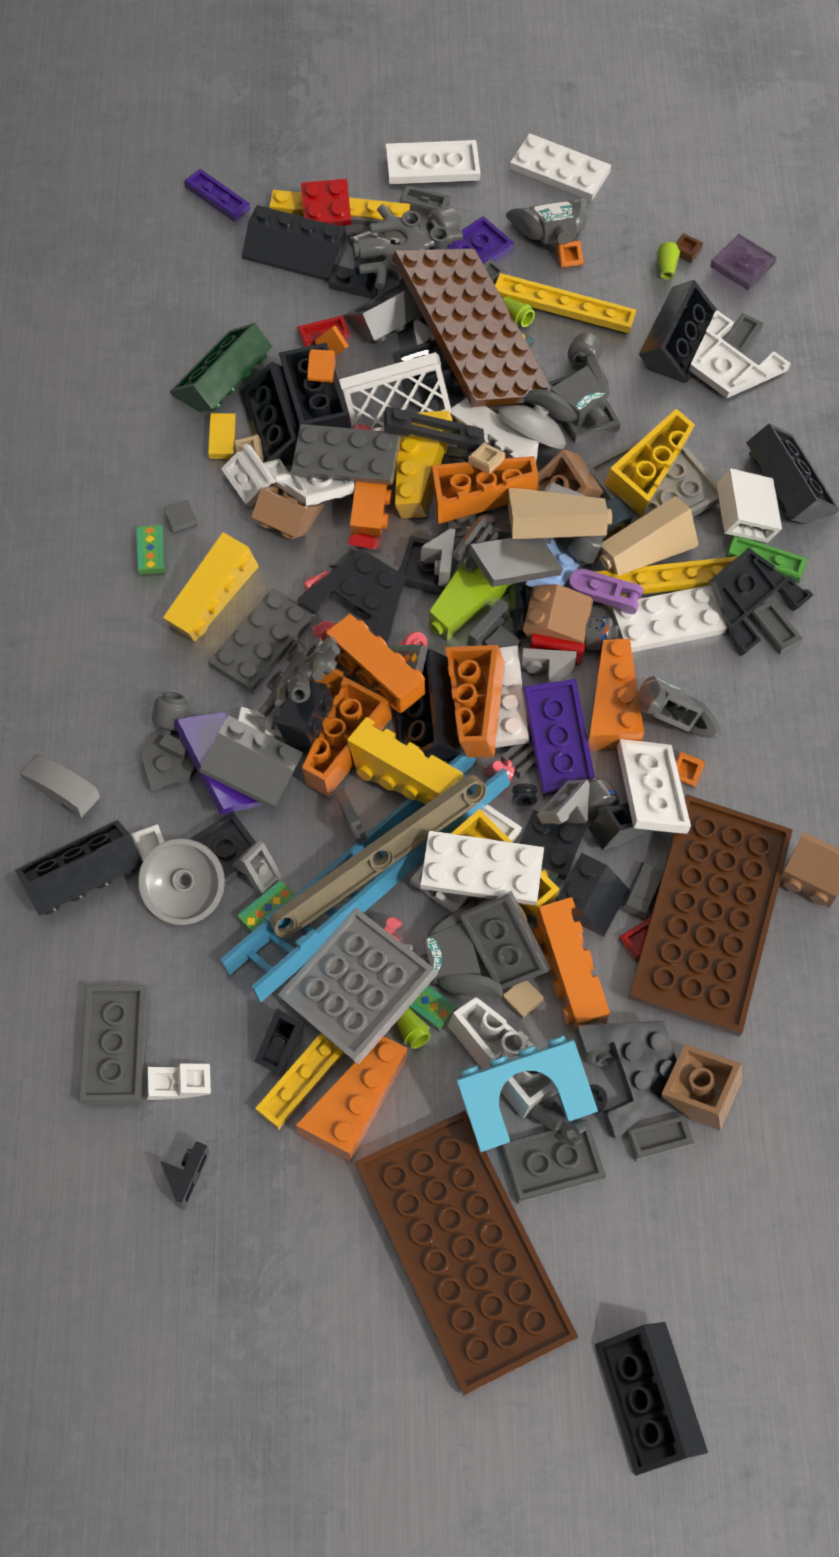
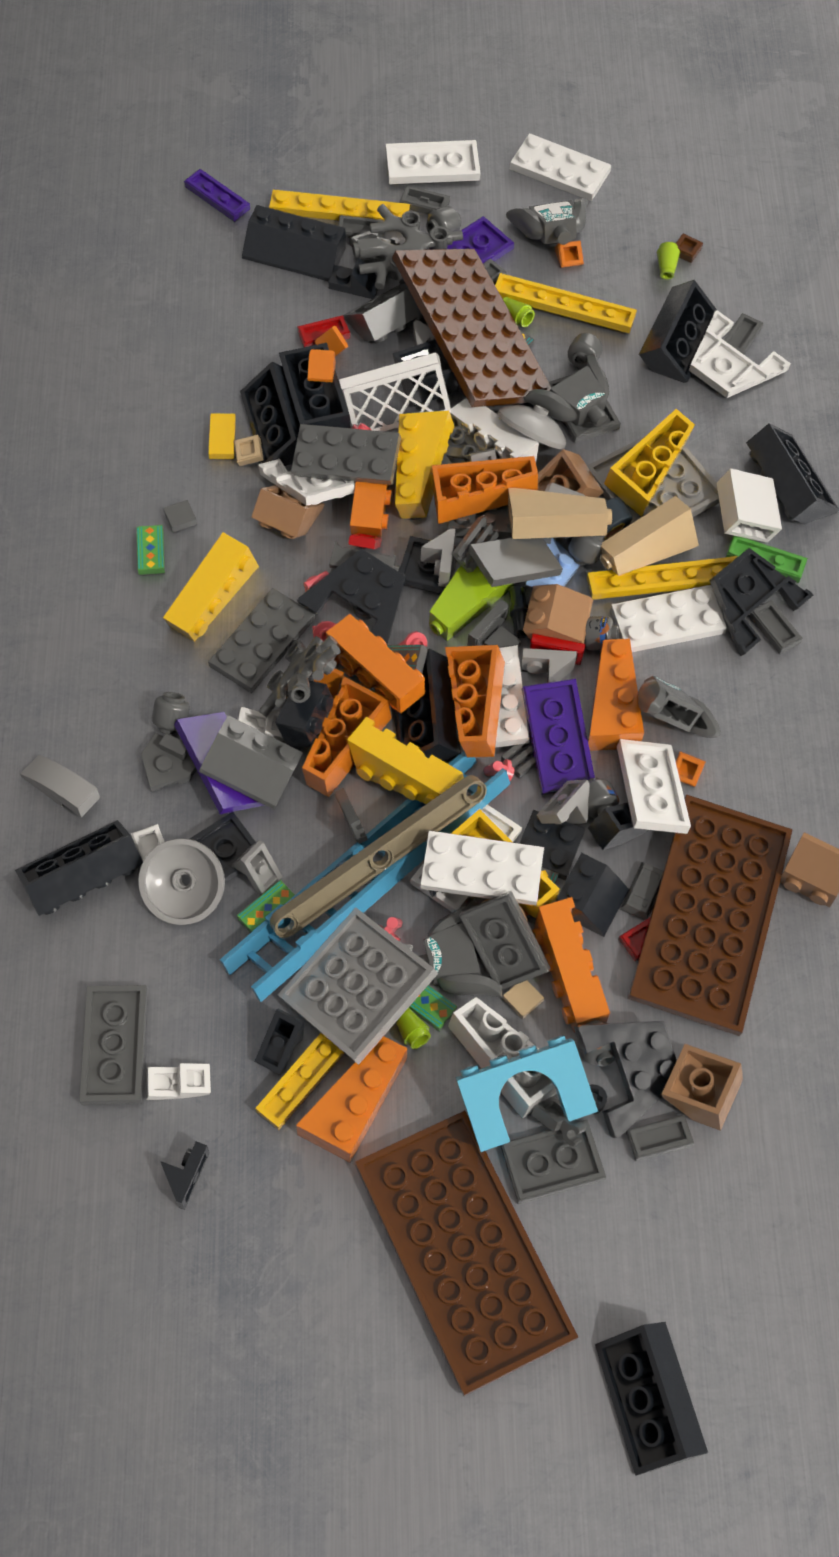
(222, 368): dark green slope -> none
(247, 474): white plate -> none
(327, 201): red plate -> none
(400, 422): black container -> none
(486, 458): tan tile -> none
(524, 794): black bush -> none
(606, 589): medium lavender plate -> none
(743, 261): clear purple plate -> none

